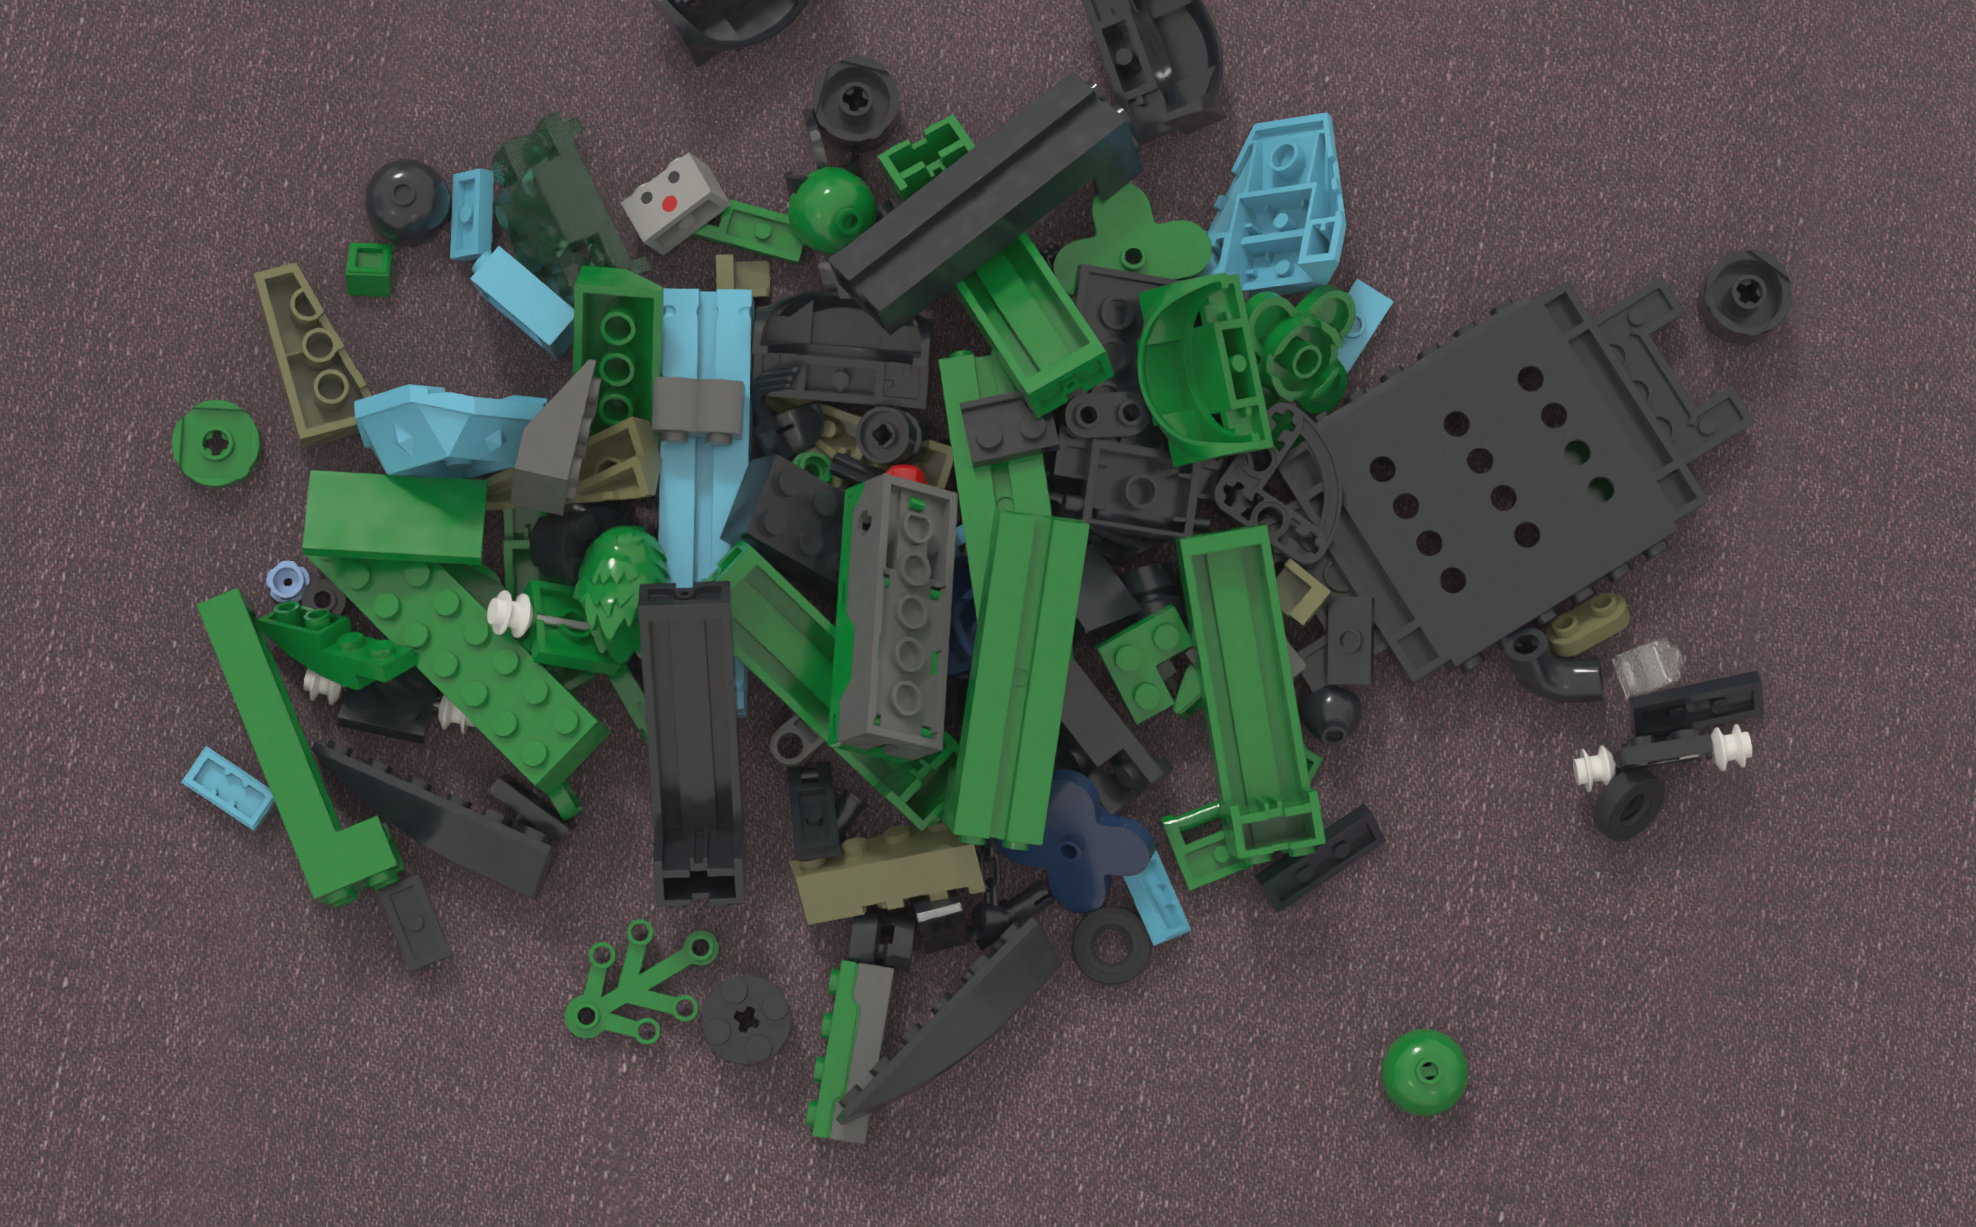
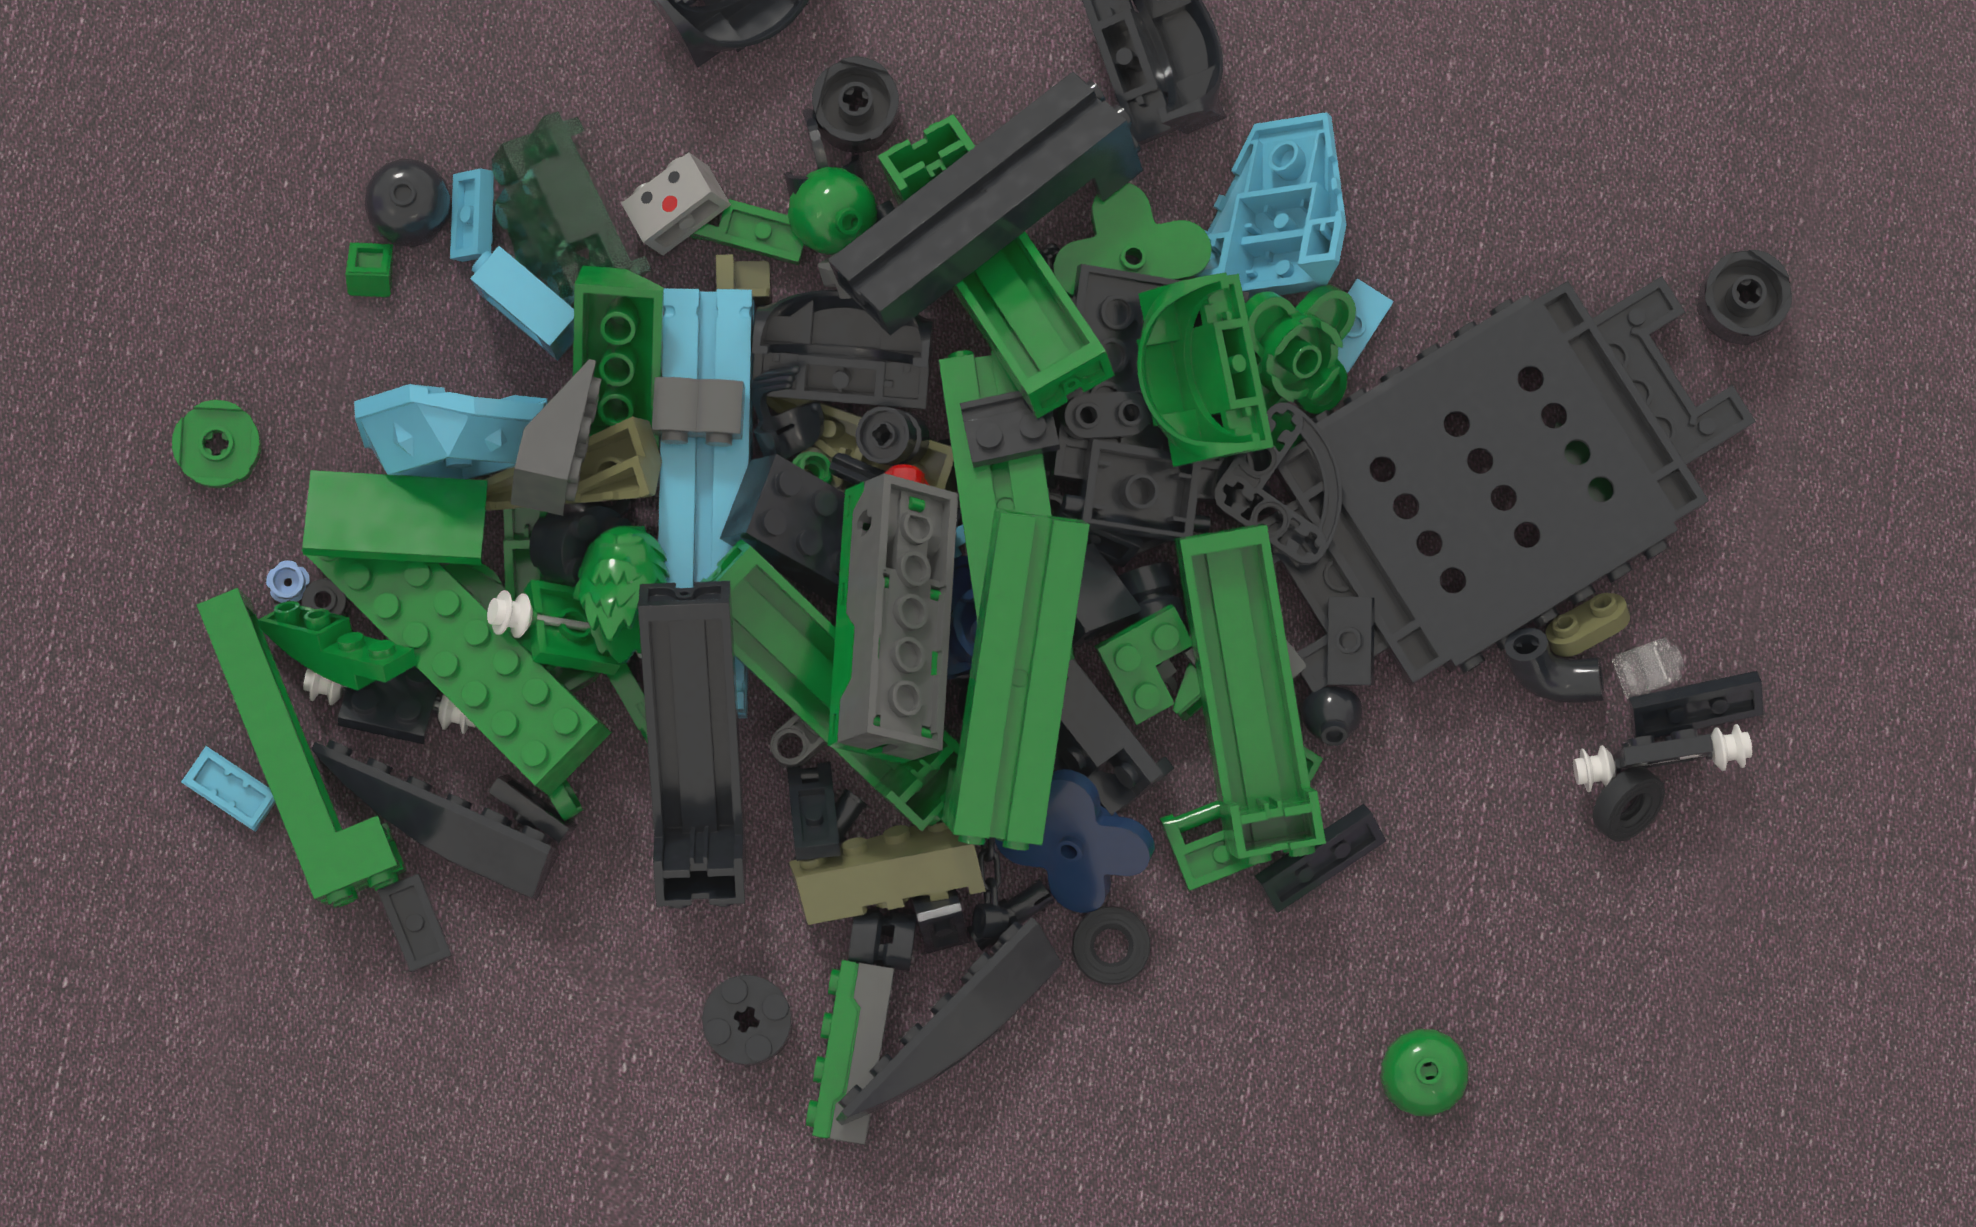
(310, 358): olive wedge -> none
(635, 987): green plant -> none
(1157, 902): medium azure plate -> none
(1300, 593): olive panel -> none

